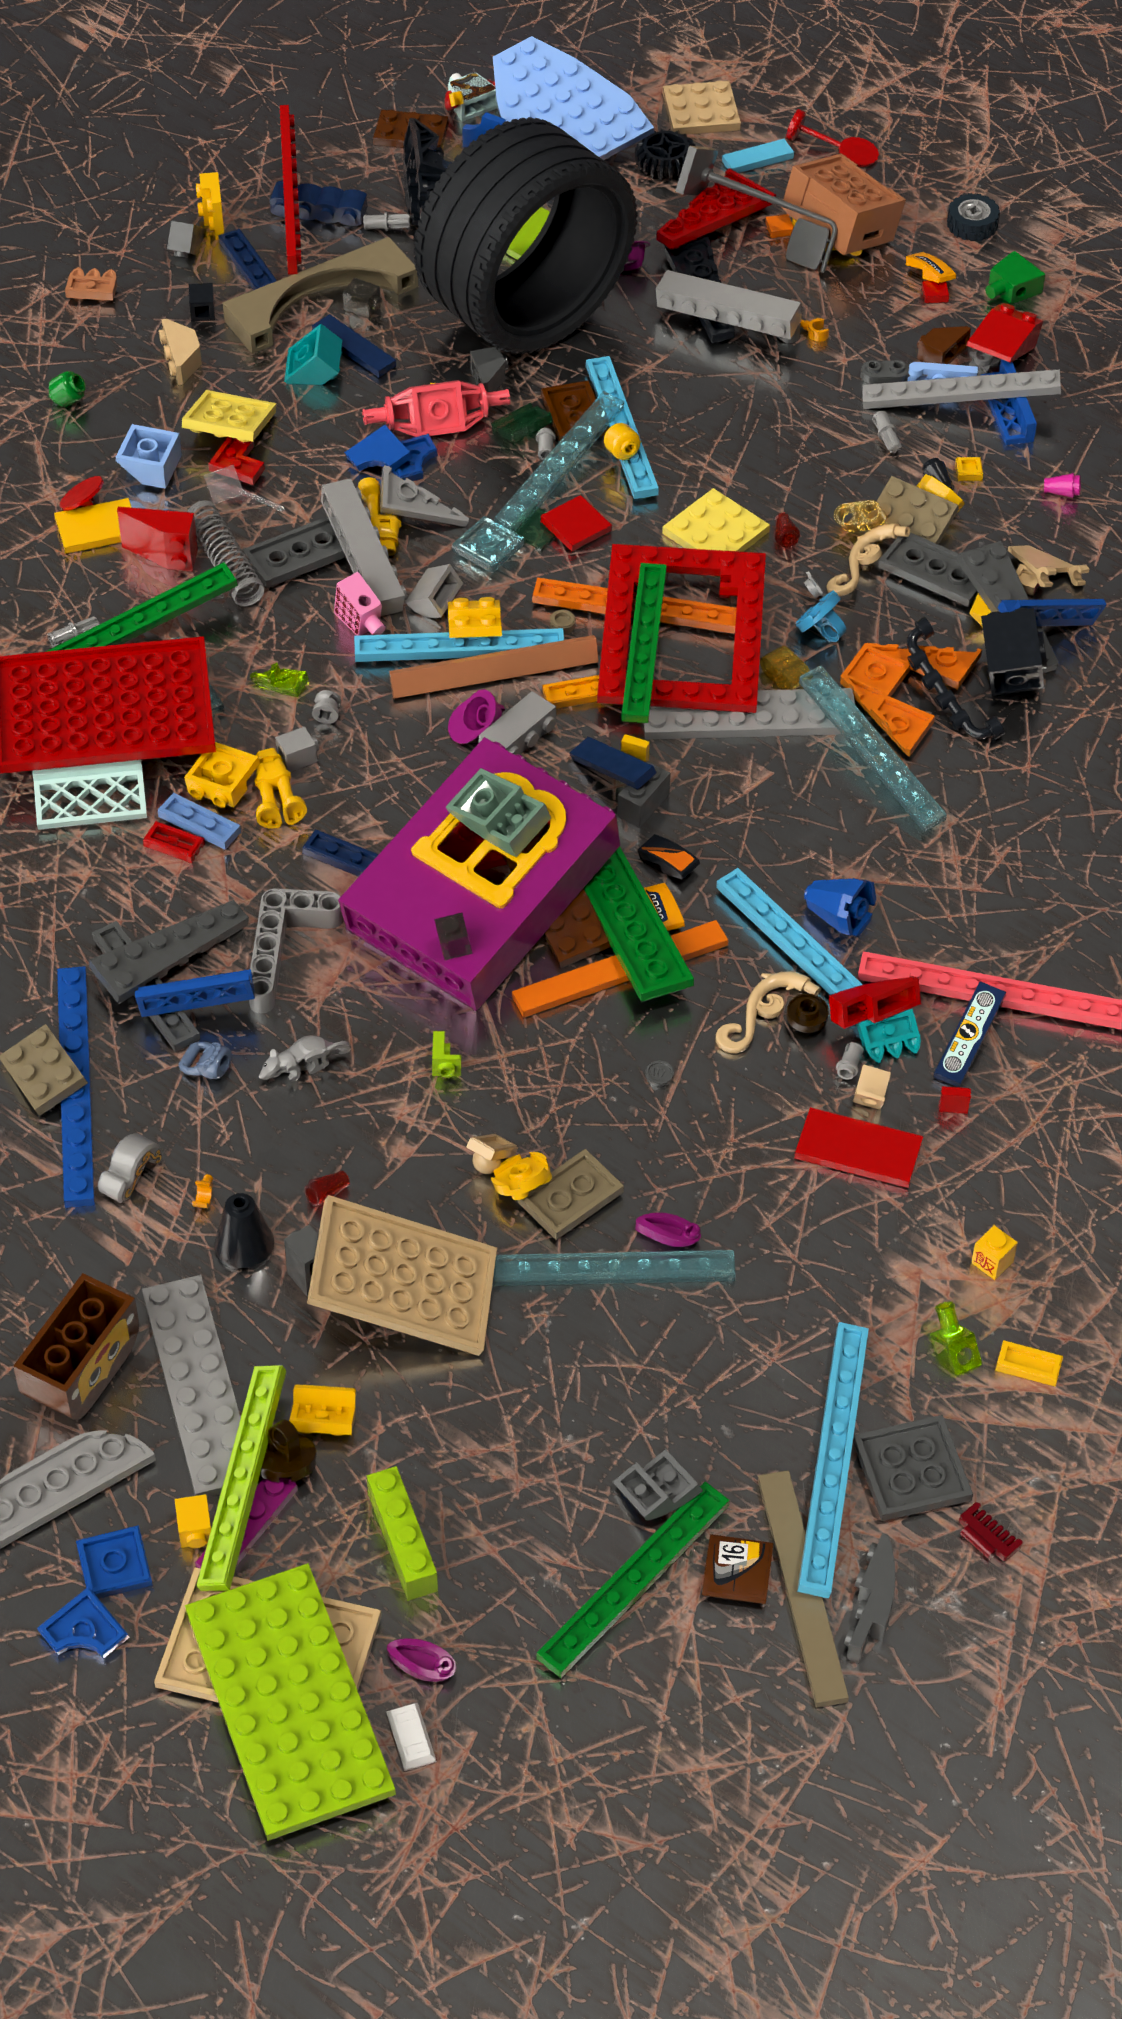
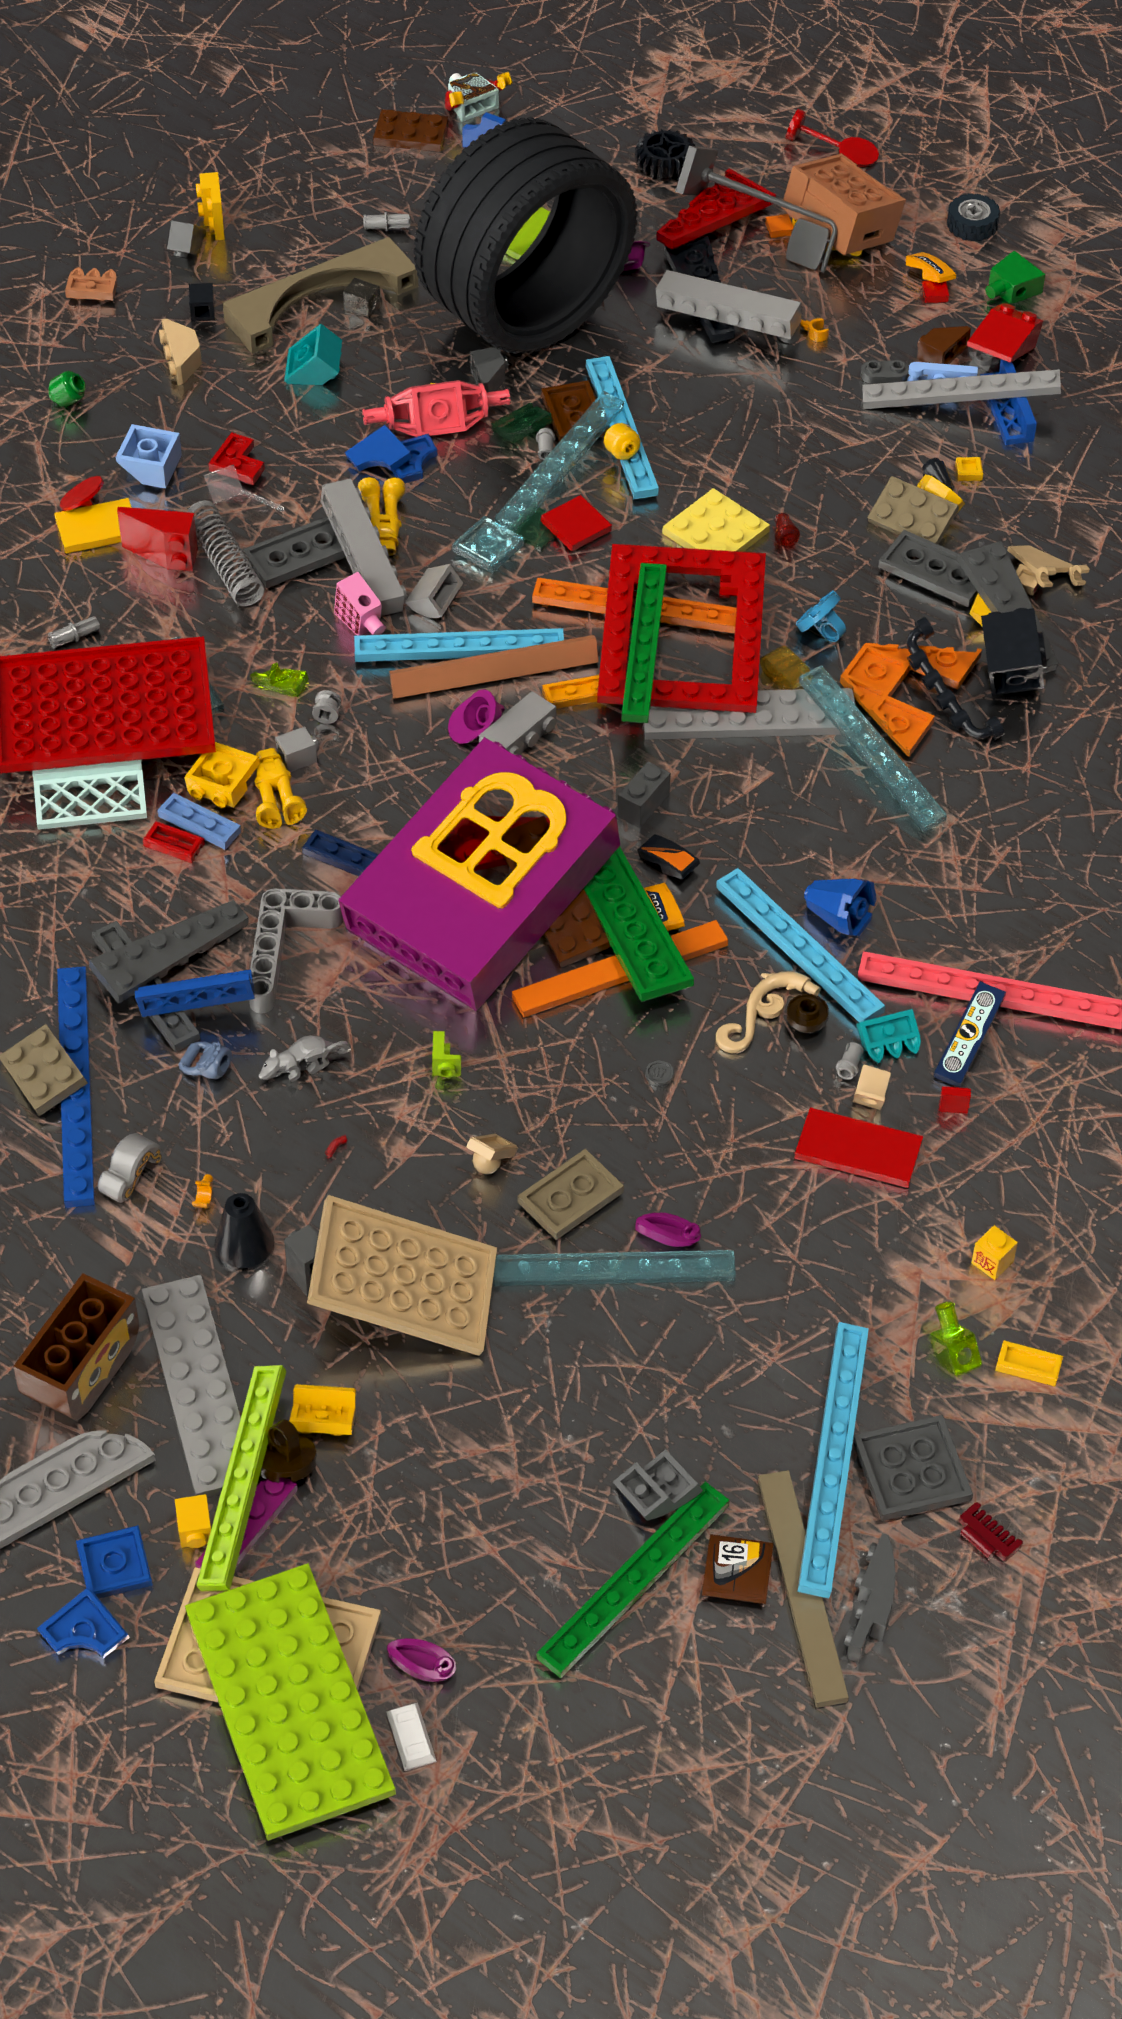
(156, 610): green plate -> none
(228, 416): light yellow plate -> none
(246, 259): dark blue tile -> none
(290, 185): red plate -> none
(321, 1187): clear red cone -> none
(324, 204): dark blue brick -> none
(340, 1140): none -> red leg
(359, 348): dark blue tile -> none
(402, 1533): lime brick -> none
(409, 500): light grey wing -> none
(421, 167): black connector -> none
(453, 936): clear smoke brick -> none
(474, 618): yellow plate -> none
(499, 812): sand green slope -> none
(519, 1176): yellow plate -> none
(559, 88): light blue piece -> none
(563, 619): dark tan tile -> none
(613, 762): dark blue tile -> none
(635, 747): yellow tile -> none
(701, 107): tan plate -> none
(758, 156): medium azure tile -> none
(813, 586): light grey plate -> none
(860, 512): clear yellow beam -> none
(872, 554): tan plant -> none
(874, 1001): red slope -> none
(886, 431): light grey axle -> none
(1059, 611): blue fence -> none
(1064, 485): dark pink cone -> none

